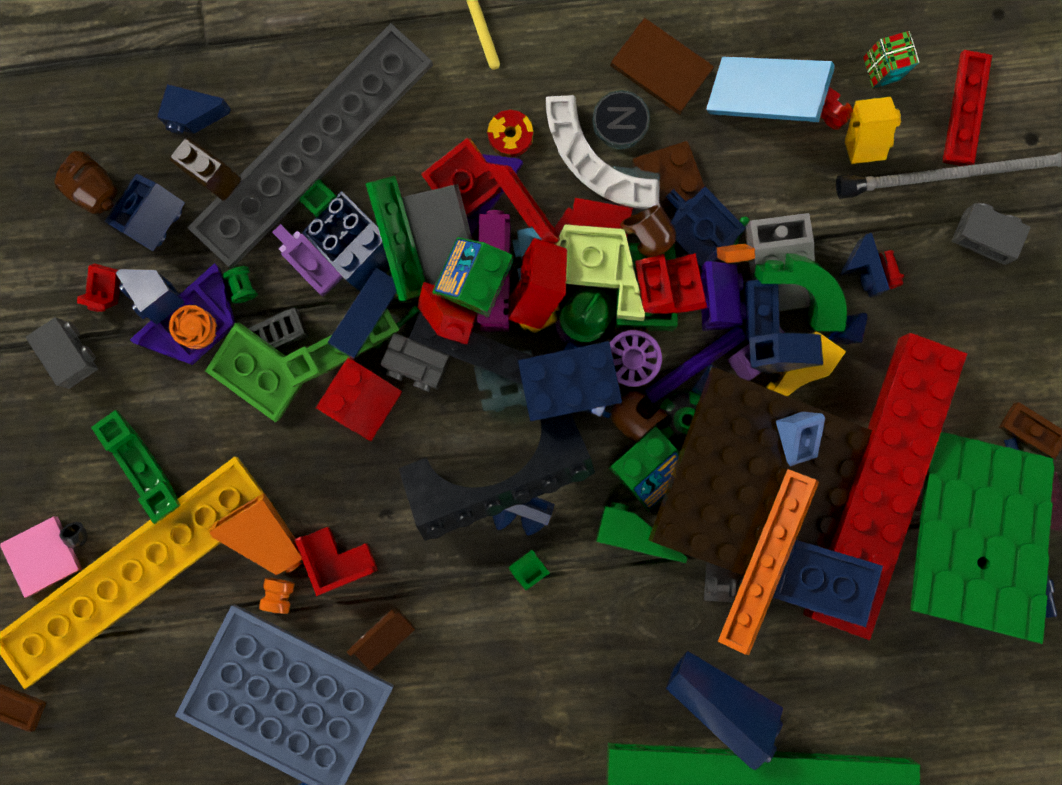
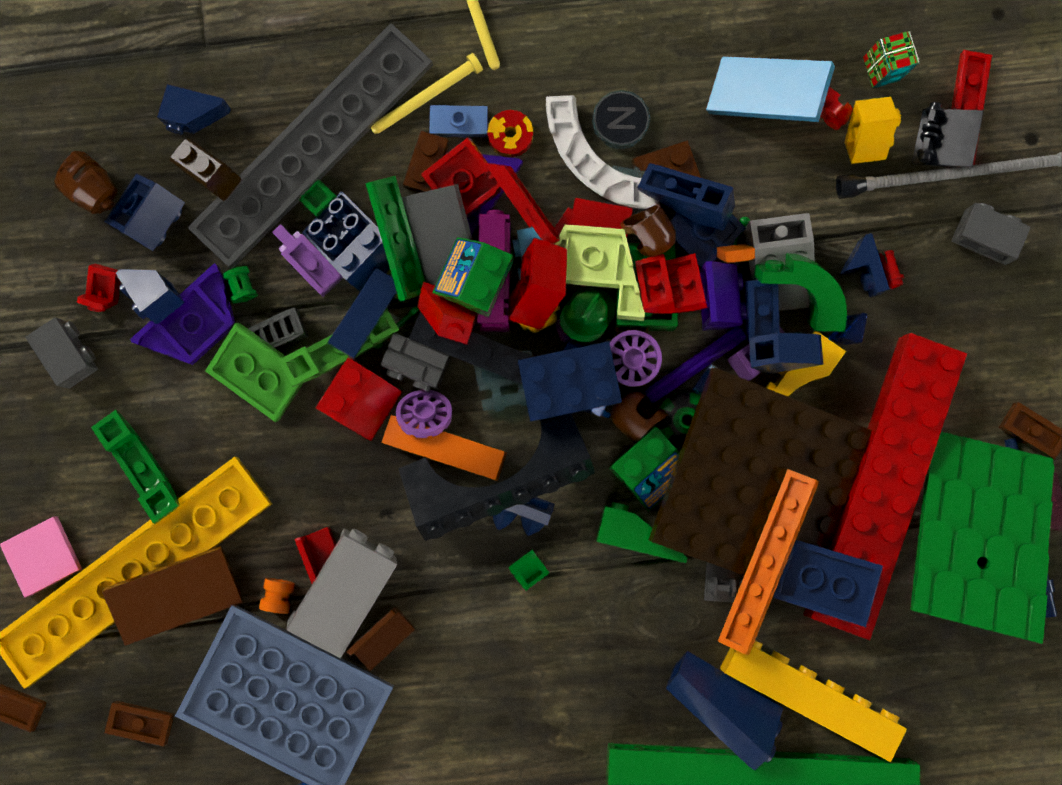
(74, 535): black hinge -> none
(139, 723): none -> reddish brown plate
(172, 595): none -> reddish brown tile
(193, 327): orange wheel -> none
(259, 535): orange slope -> none
(343, 592): none -> light grey panel
(424, 413): none -> medium lavender wheel
(426, 152): none -> reddish brown plate
(427, 94): none -> light yellow bar
(448, 450): none -> orange slope
(458, 121): none -> medium blue plate
(662, 66): reddish brown tile -> none
(689, 195): none -> dark blue slope
(801, 436): medium blue slope -> none
(816, 700): none -> yellow brick
(947, 137): none -> black hinge

